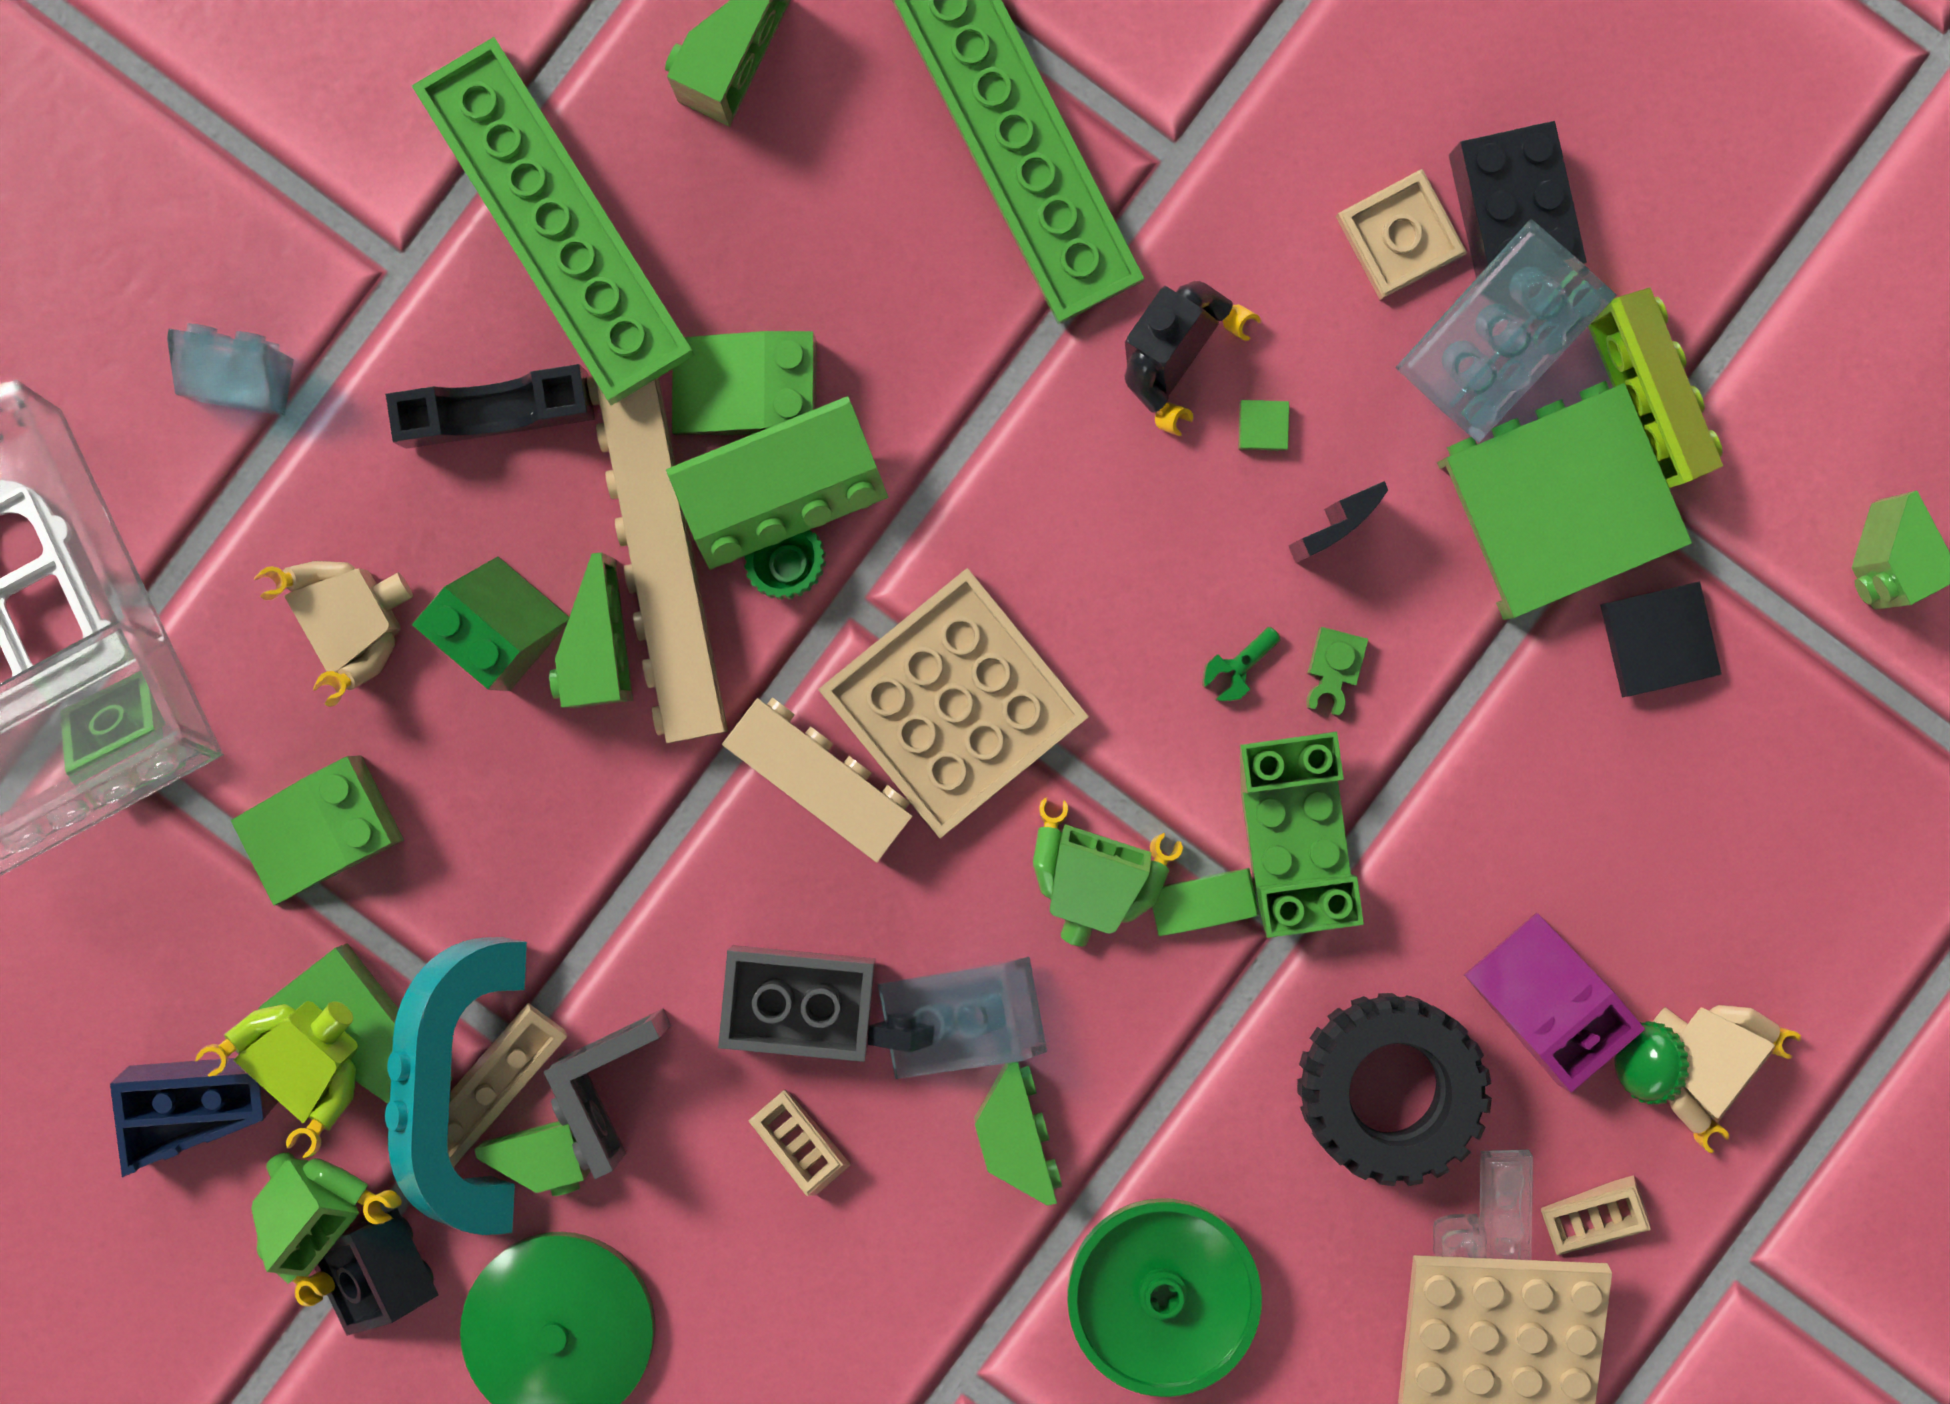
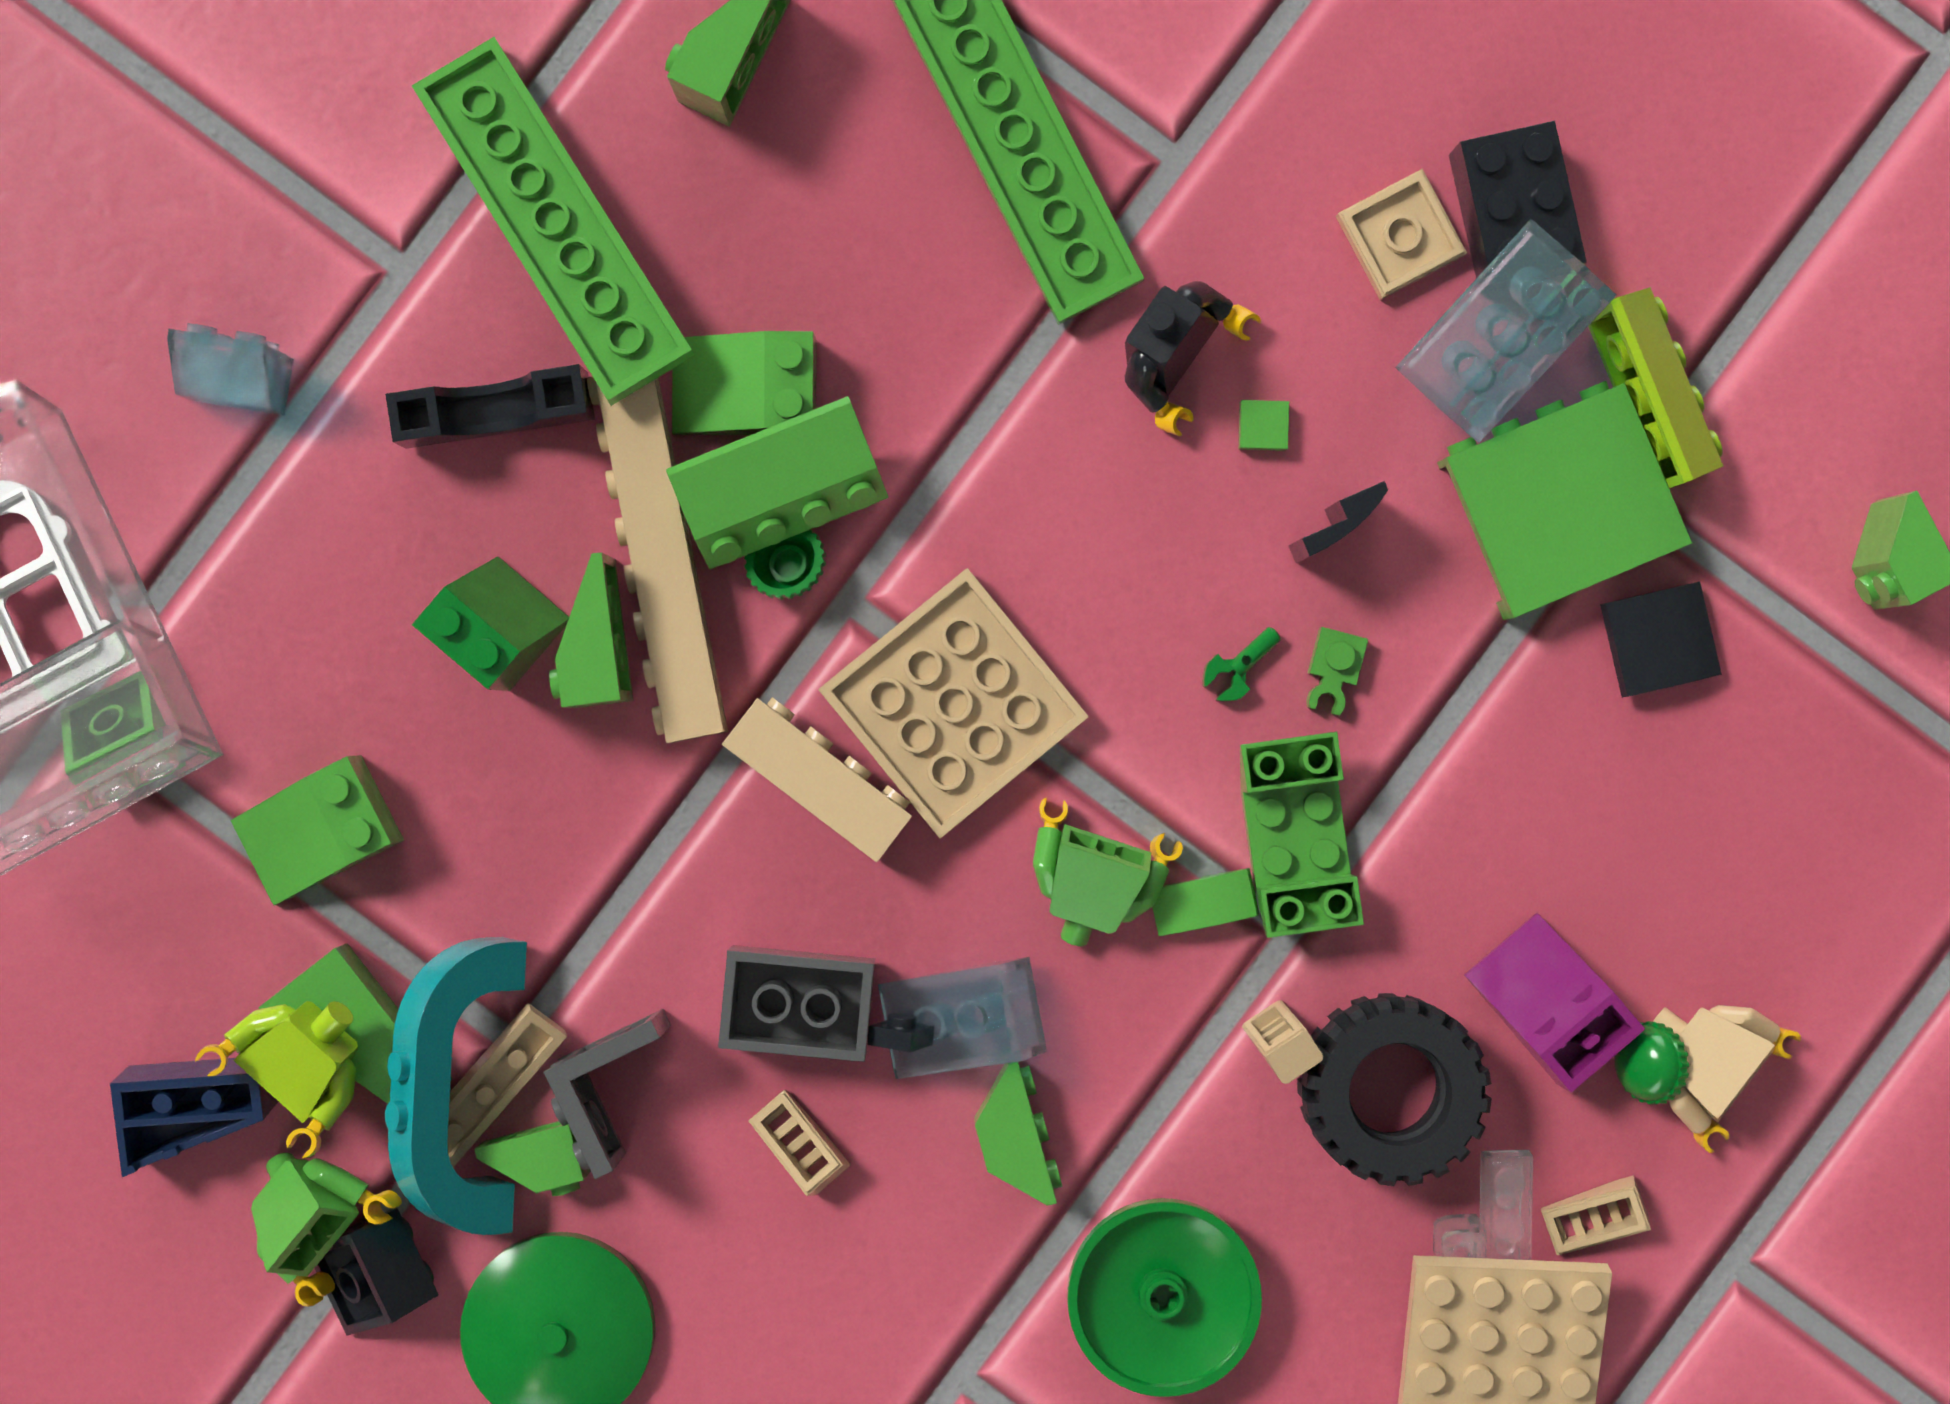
(342, 617): tan torso -> none
(1283, 1042): none -> tan slope

